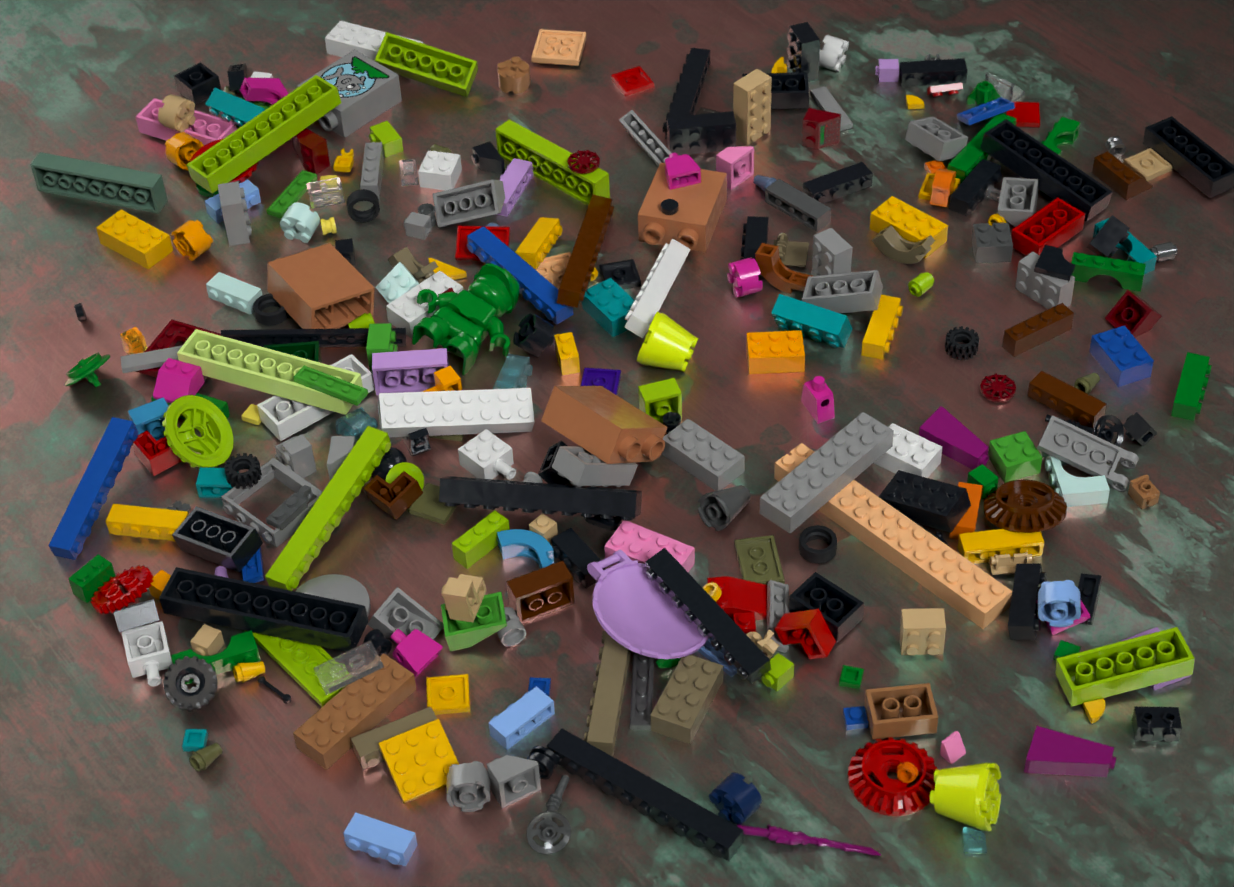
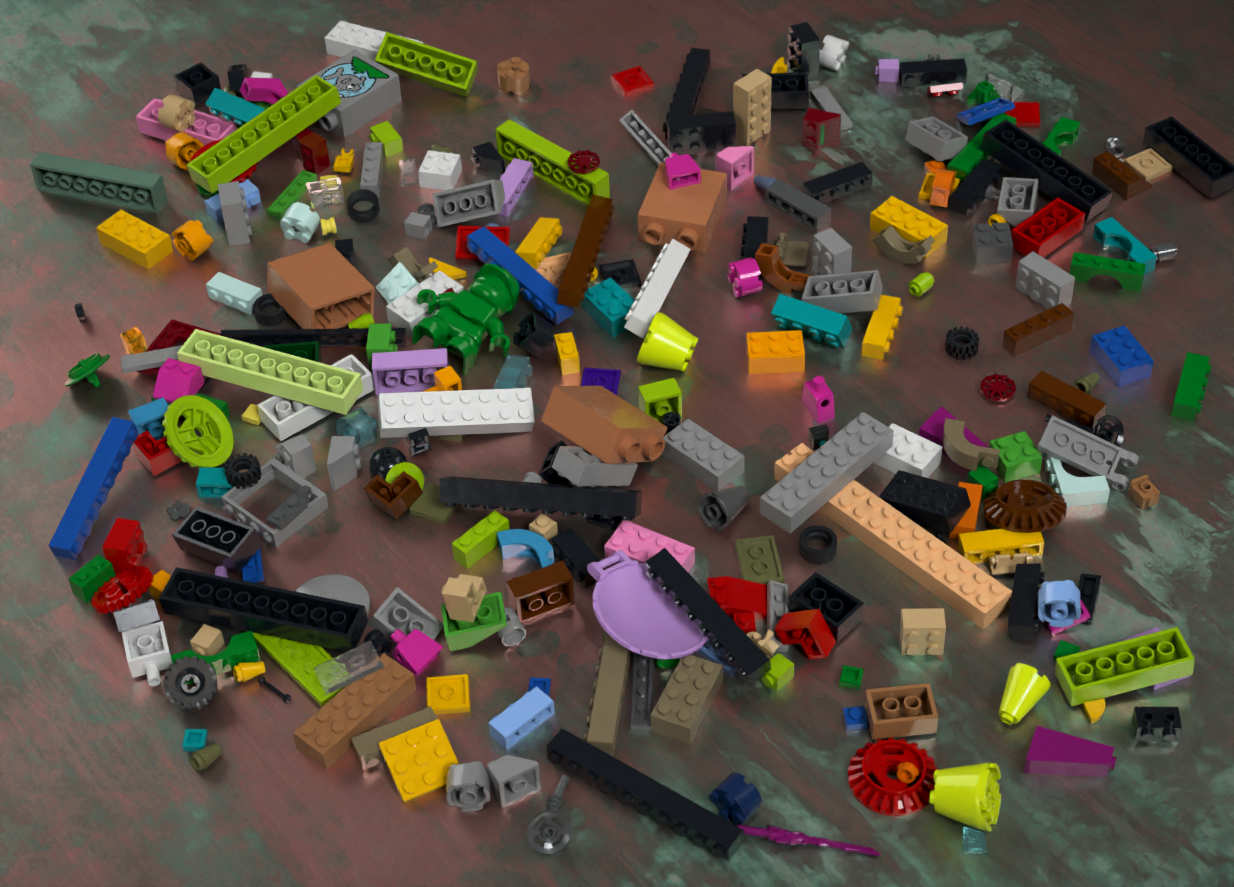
(124, 544): none -> red brick
(144, 521): yellow brick -> none
(328, 510): lime brick -> none
(330, 385): bright green tile -> none
(380, 839): light blue brick -> none
(487, 456): white brick -> none
(546, 759): black wheel -> none
(559, 47): light nougat plate -> none
(669, 206): black tile -> none
(713, 590): yellow tile -> none
(818, 436): none -> pearl dark grey piece
(914, 102): yellow tile -> none
(952, 748): bright pink slope -> none
(963, 451): none -> dark tan arch
(1021, 692): none -> neon yellow cone
(1054, 264): black tile -> none
(1108, 237): black brick -> none
(1134, 314): dark red slope -> none
(1139, 429): black brick -> none

